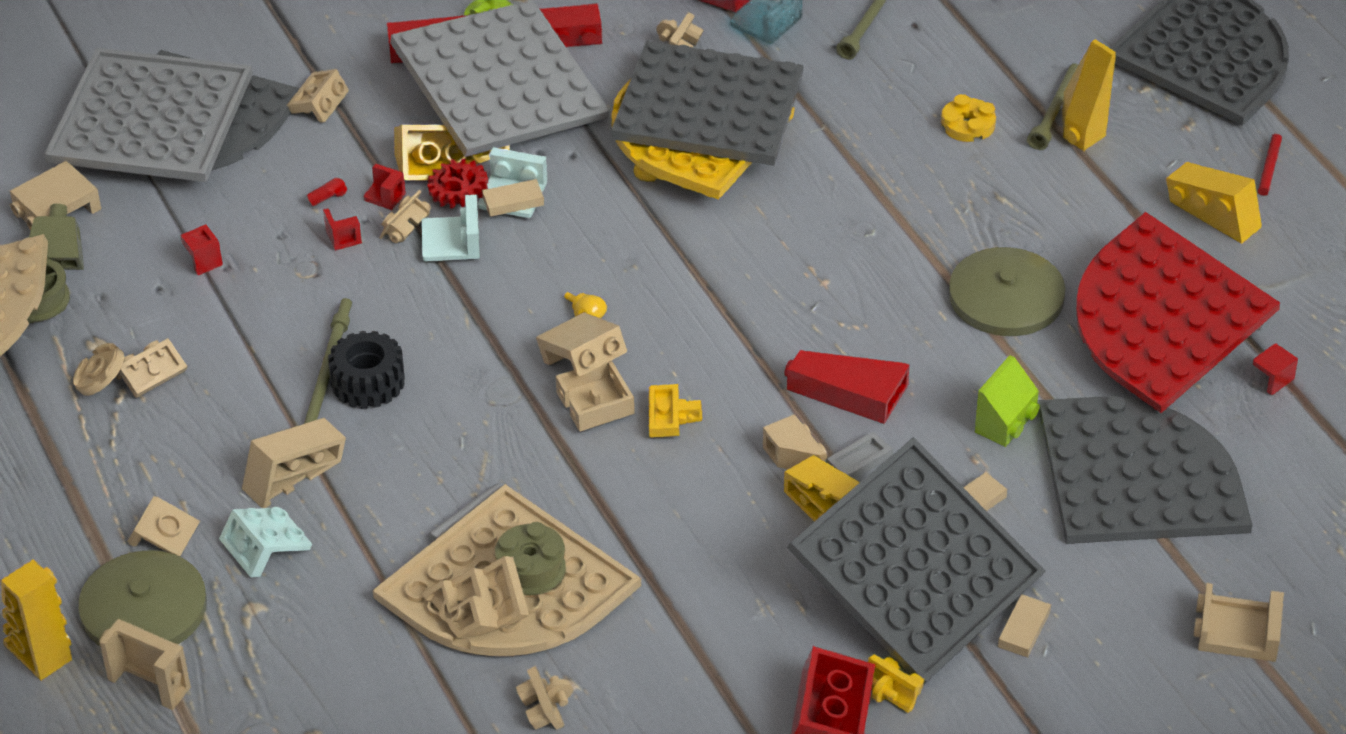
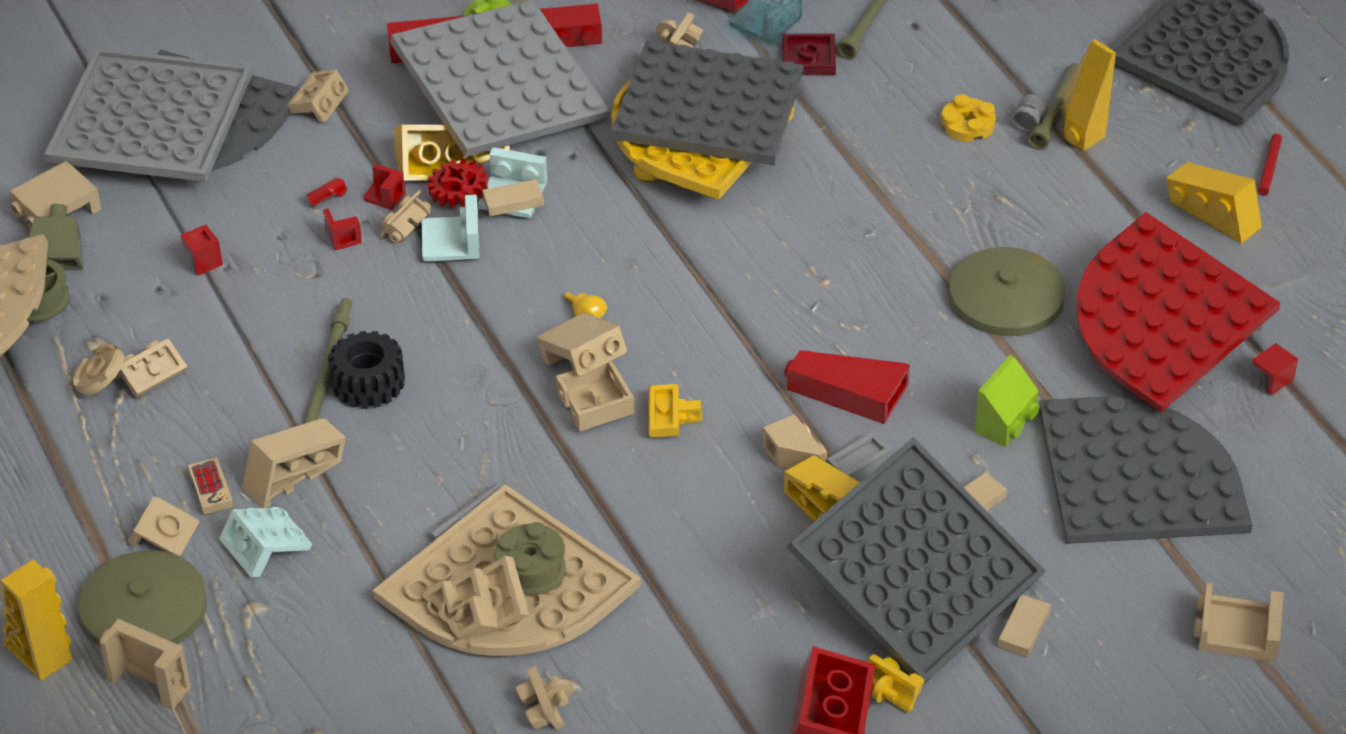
(210, 486): none -> tile
(812, 50): none -> dark red tile
(1029, 113): none -> light grey wheel

